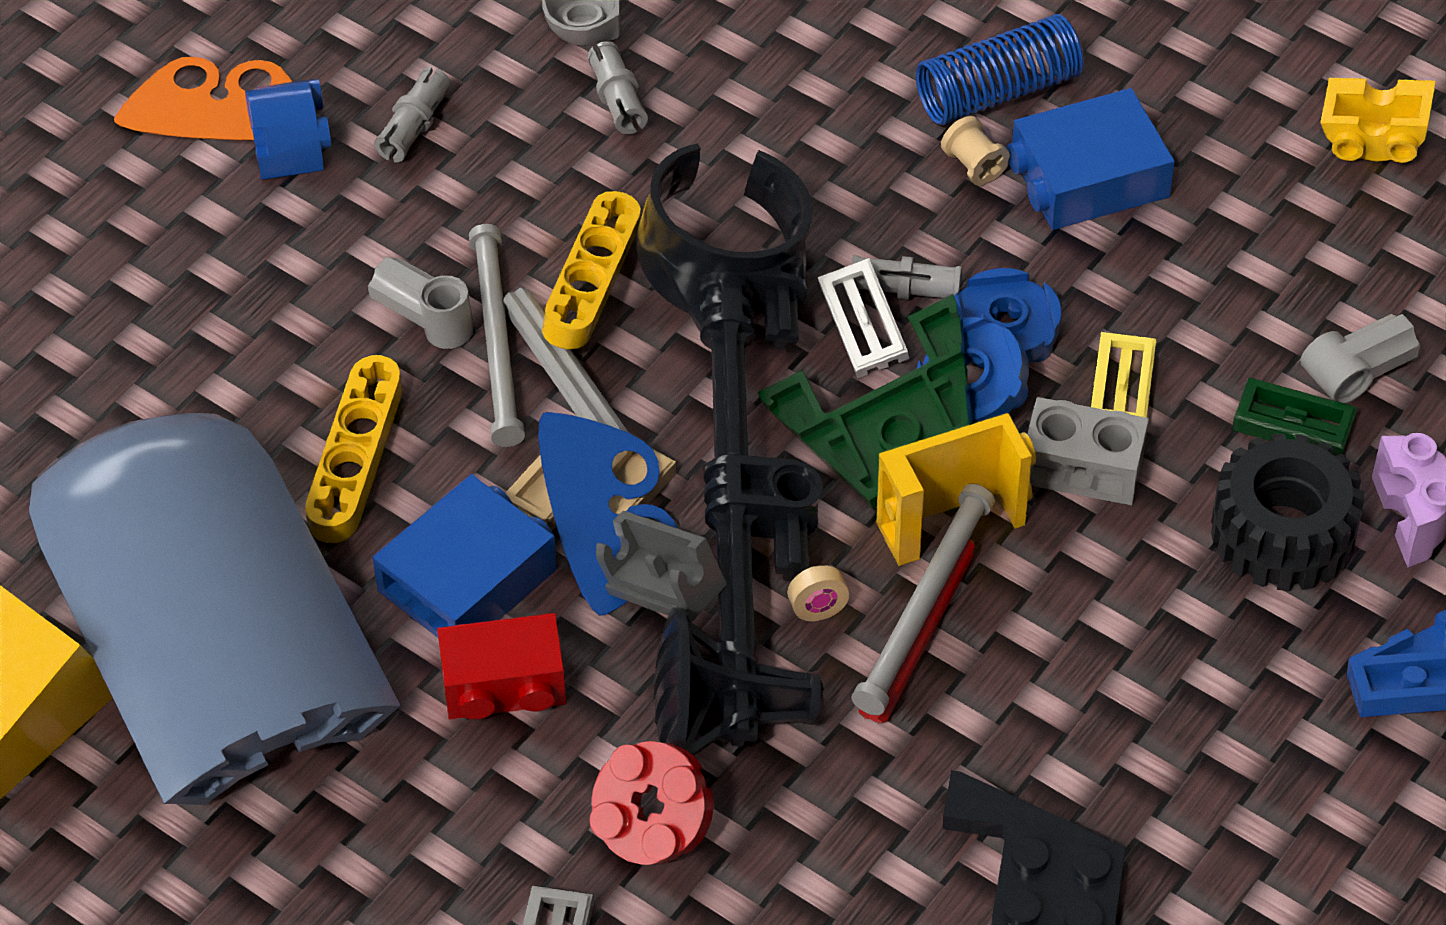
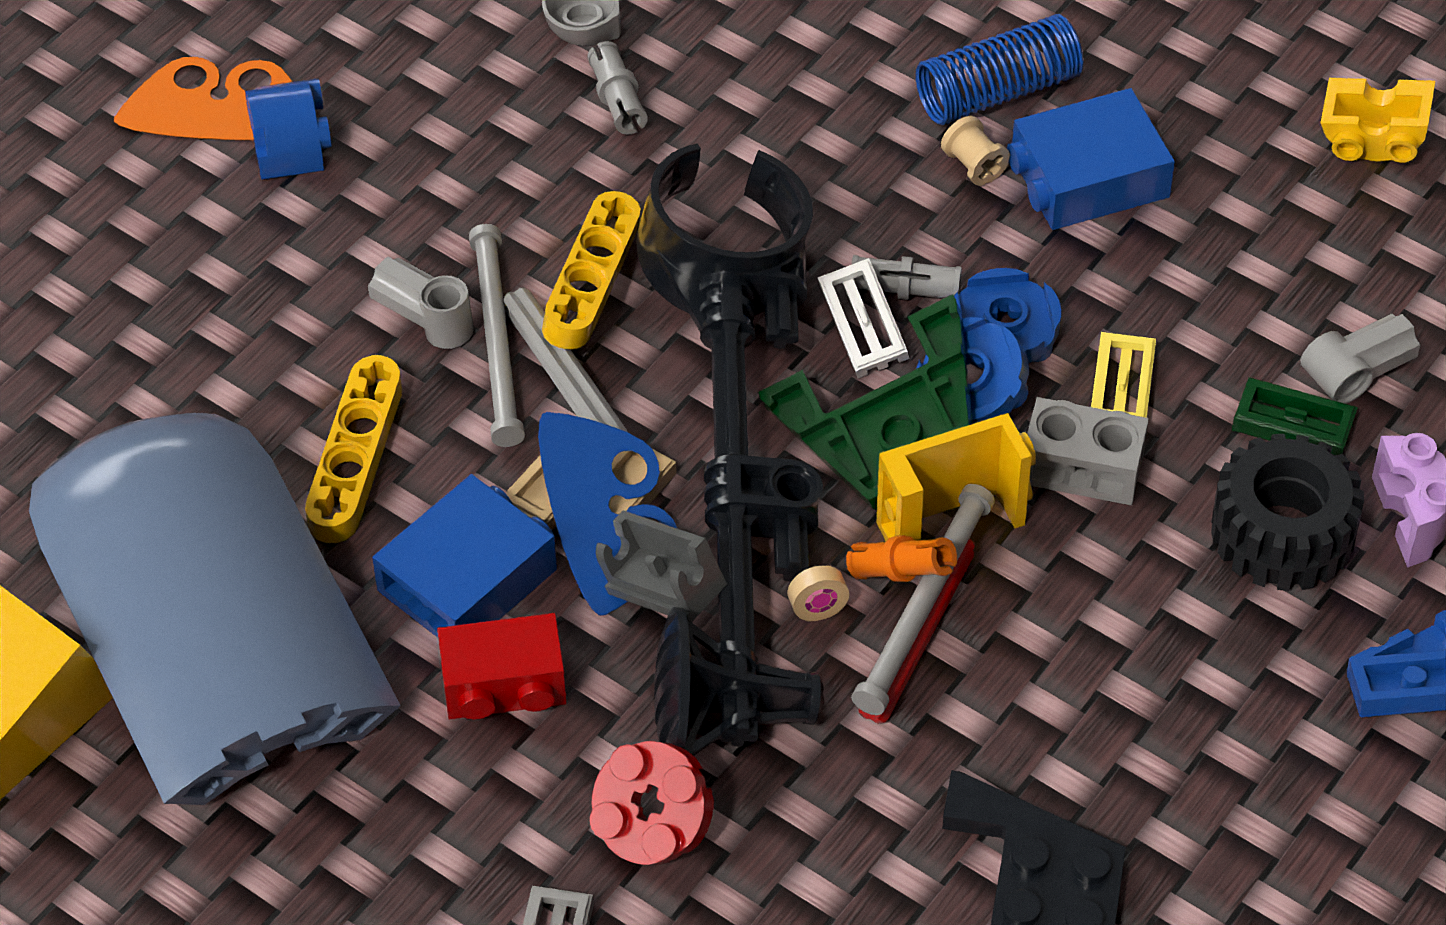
(412, 114): light grey pin -> none
(902, 558): none -> orange pin

